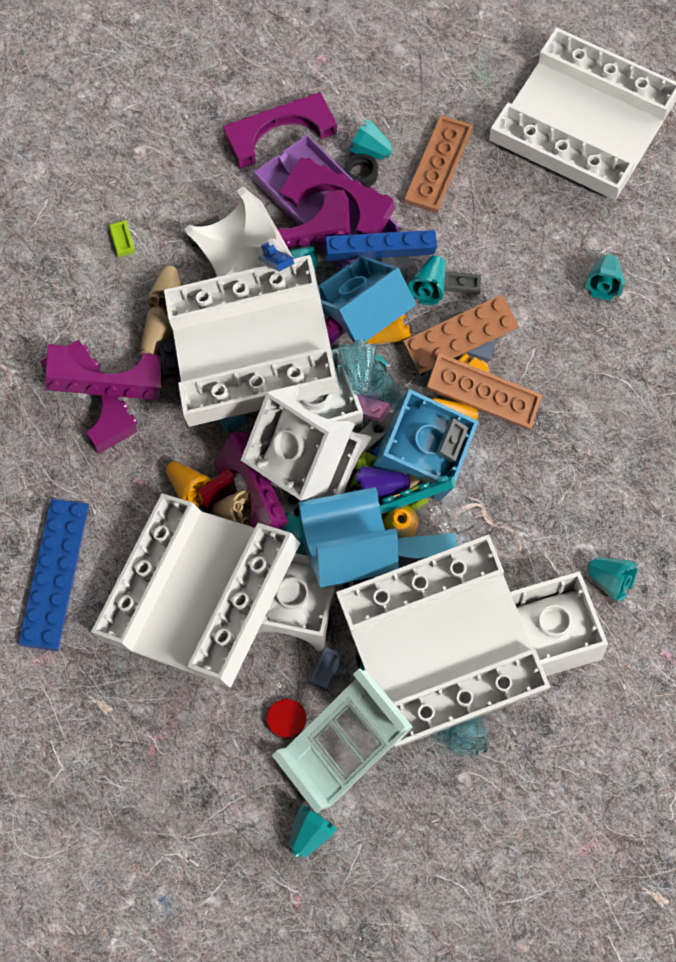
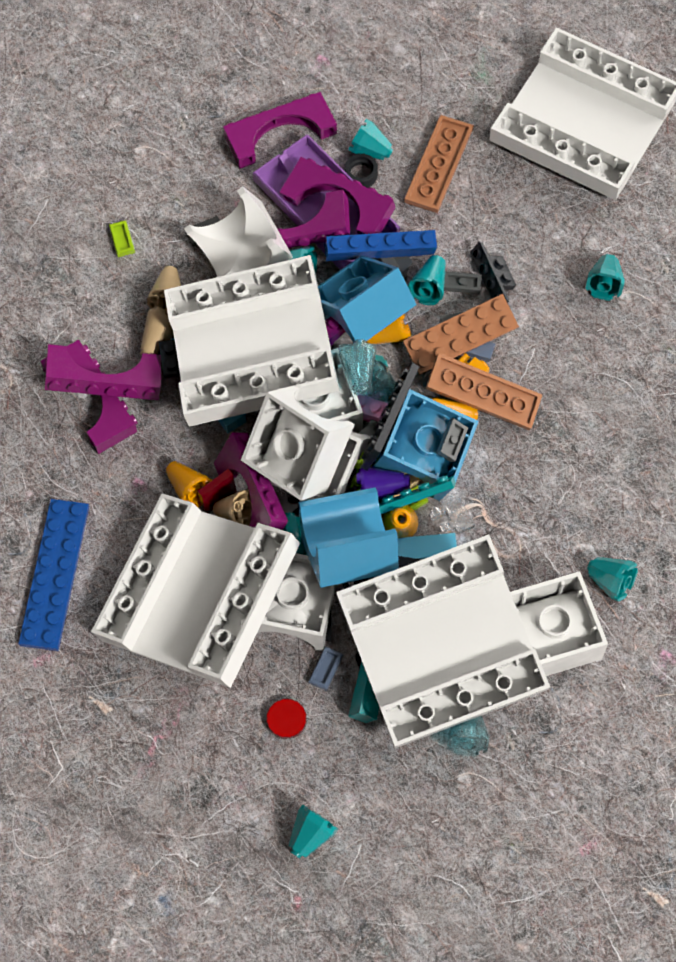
(275, 258): blue plate -> none
(343, 742): light aqua piece -> none
(388, 415): none -> black plate
(493, 271): none -> black bracket

